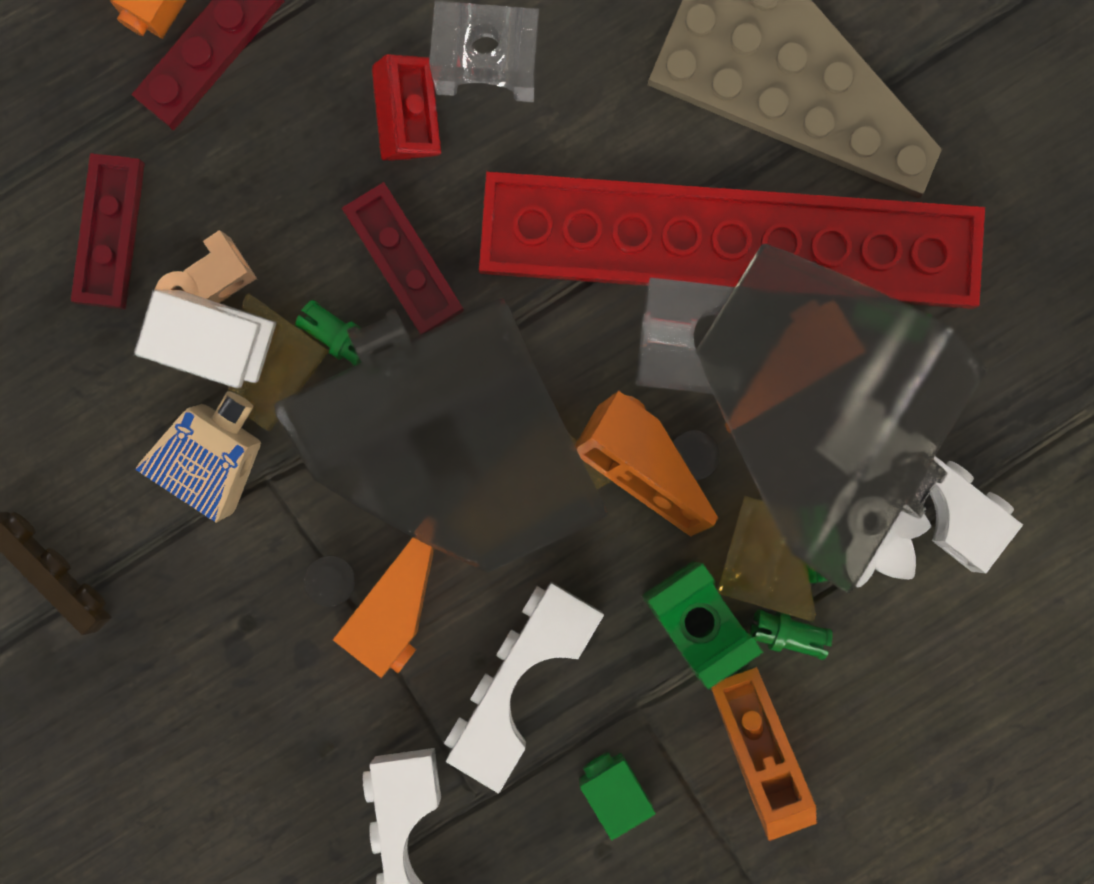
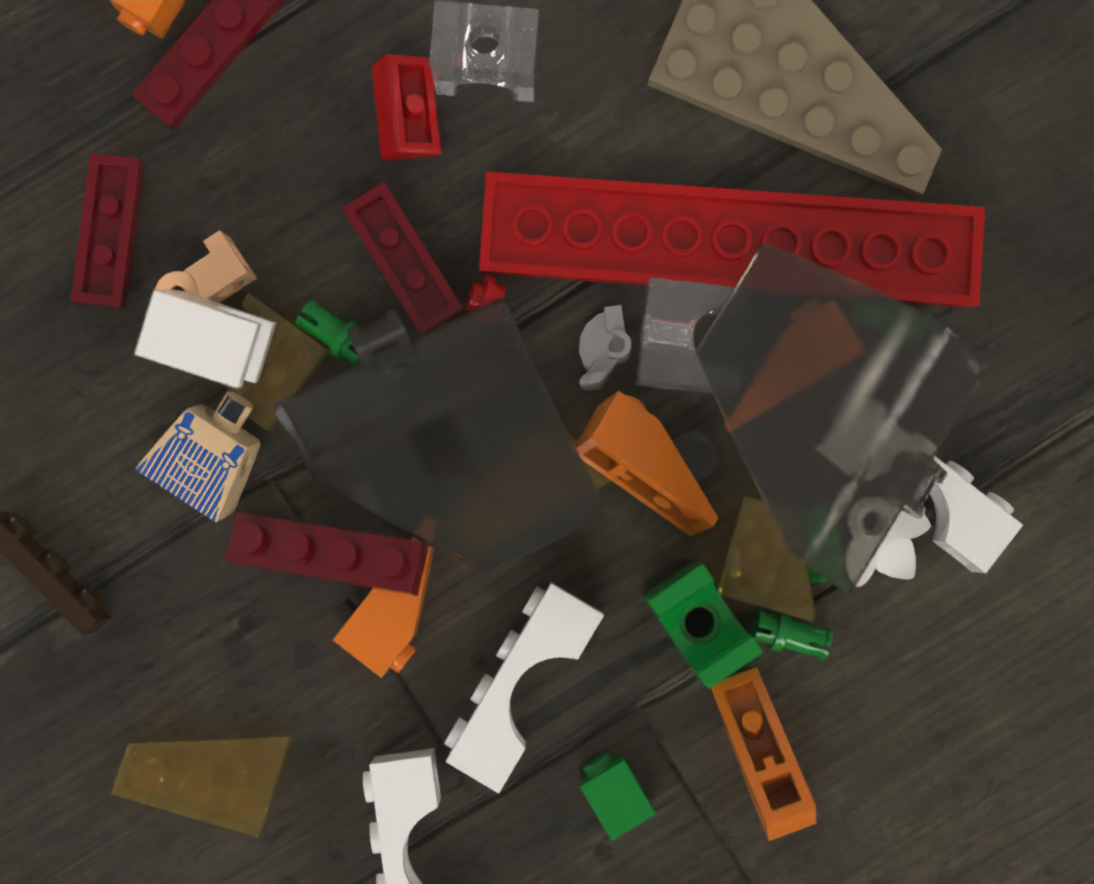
(206, 780): none -> clear yellow wing
(327, 553): none -> dark red plate
(484, 293): none -> red plate
(603, 347): none -> light grey piece

